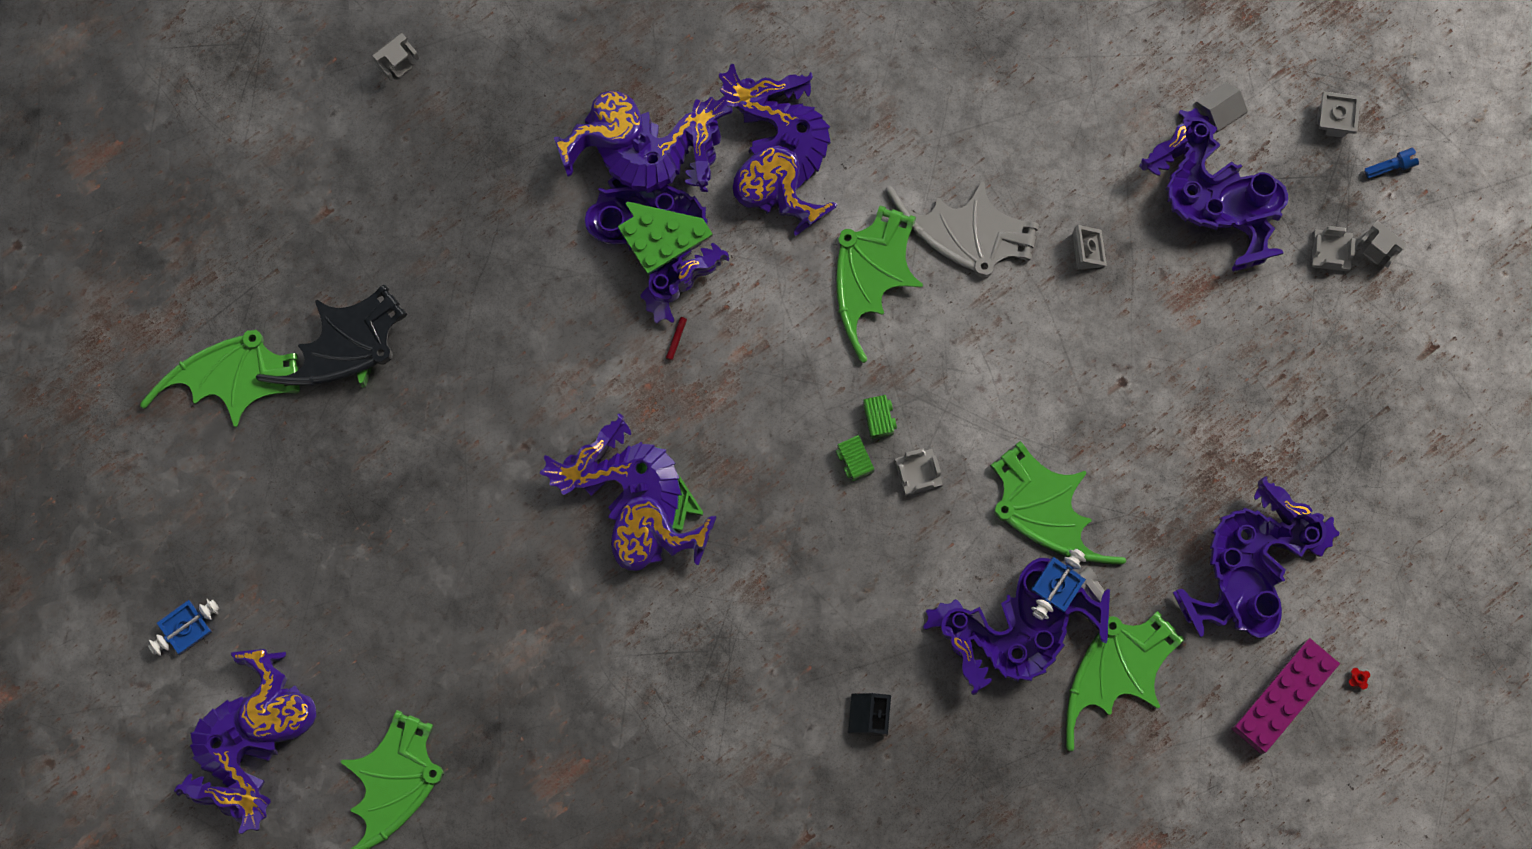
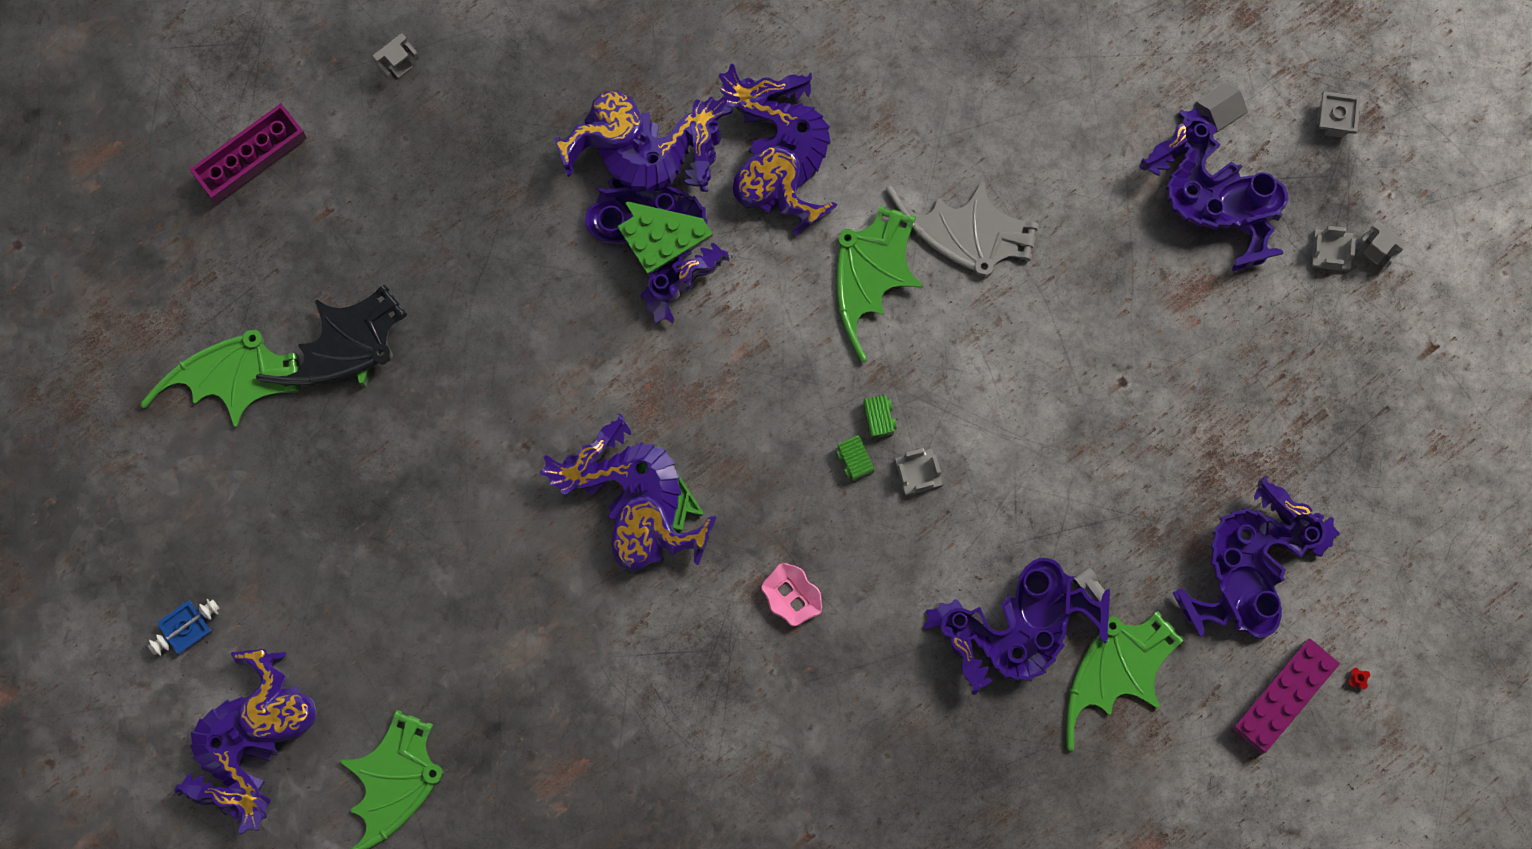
(248, 153): none -> magenta brick
(676, 338): dark red piece -> none
(801, 587): none -> bright pink piece
(869, 714): black slope -> none
(1041, 505): bright green animal -> none
(1058, 584): blue plate -> none
(1088, 247): light grey slope -> none
(1401, 161): blue piece -> none

